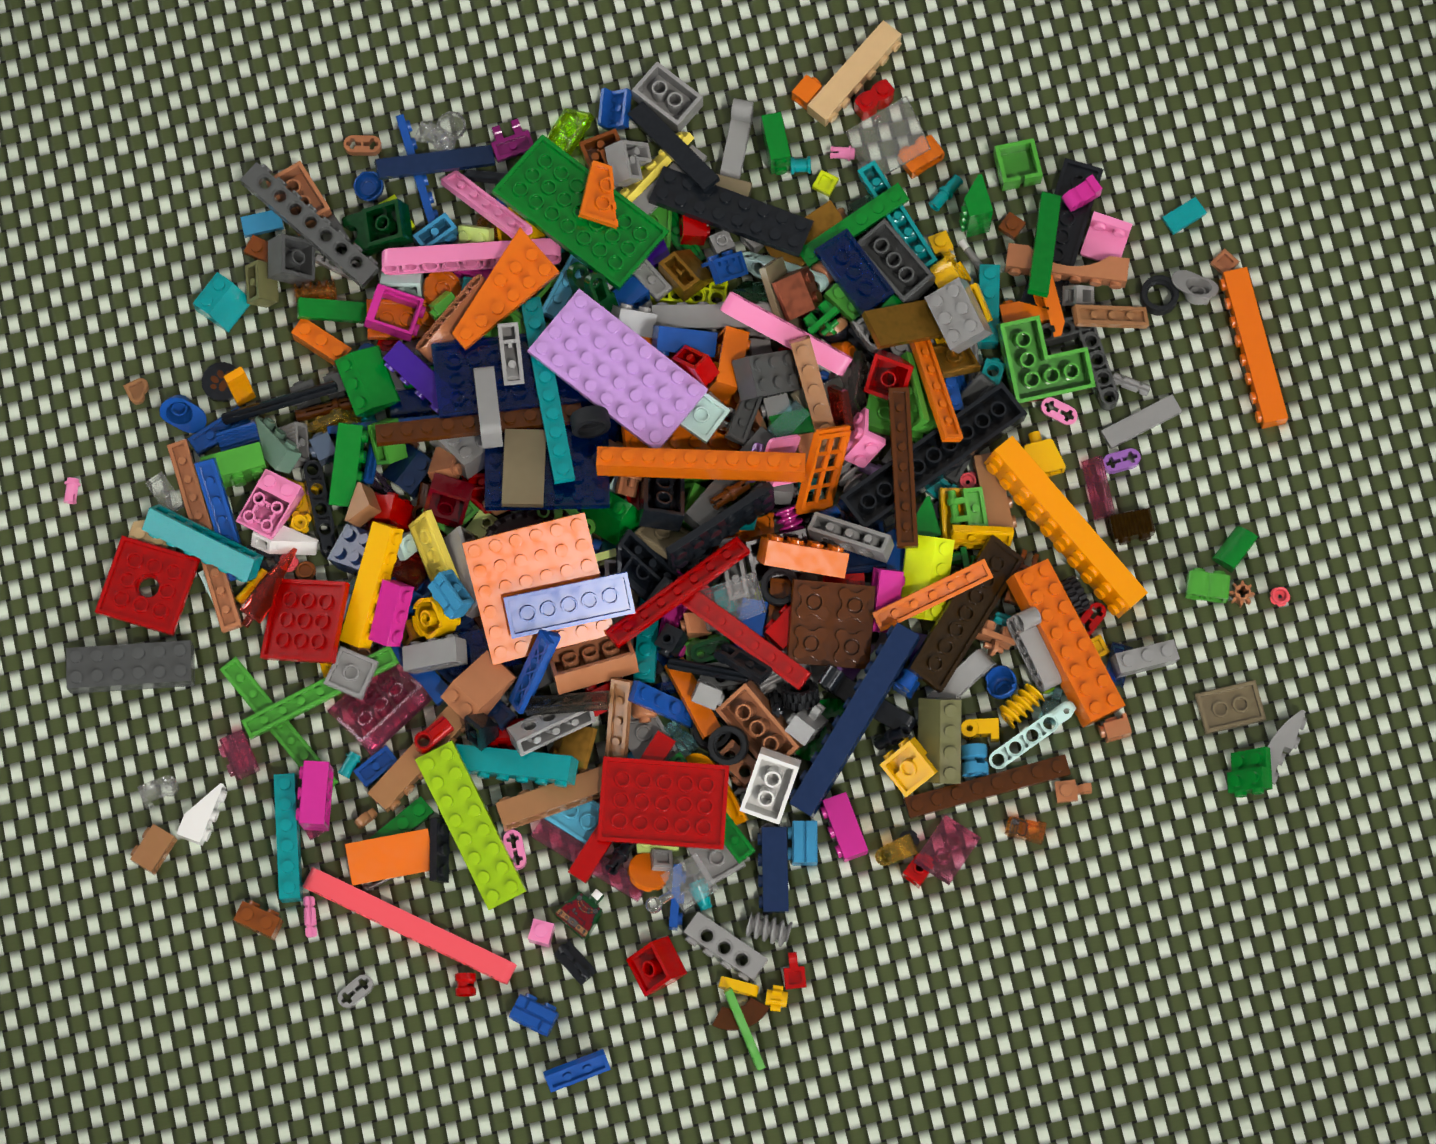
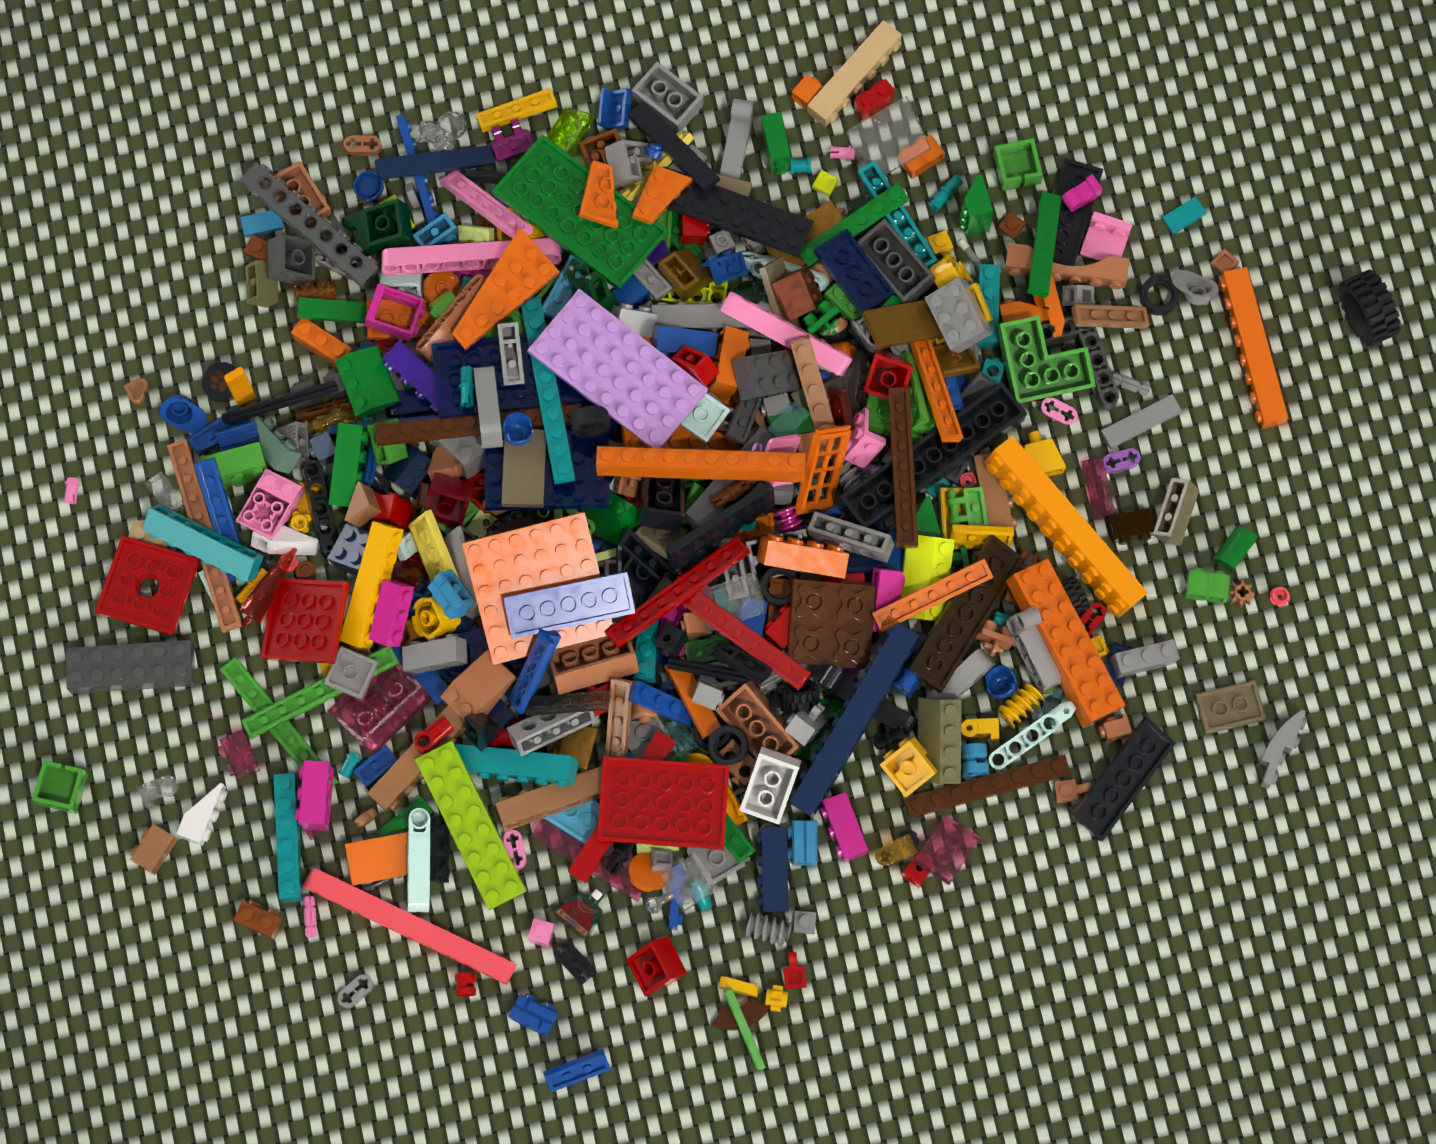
(60, 789): none -> bright green piece
(221, 302): teal slope -> none
(412, 195): none -> light grey tile
(418, 861): none -> light aqua piece
(467, 386): none -> teal axle
(516, 109): none -> yellow plate
(517, 429): none -> blue hair
(654, 150): none -> blue plate
(658, 193): none -> orange wing
(702, 924): light grey brick -> none
(804, 922): none -> light grey plate
(1025, 829): clear orange leg -> none
(1123, 779): none -> black plate
(1176, 511): none -> dark tan brick
(1250, 772): green plate -> none
(1369, 308): none -> black tyre

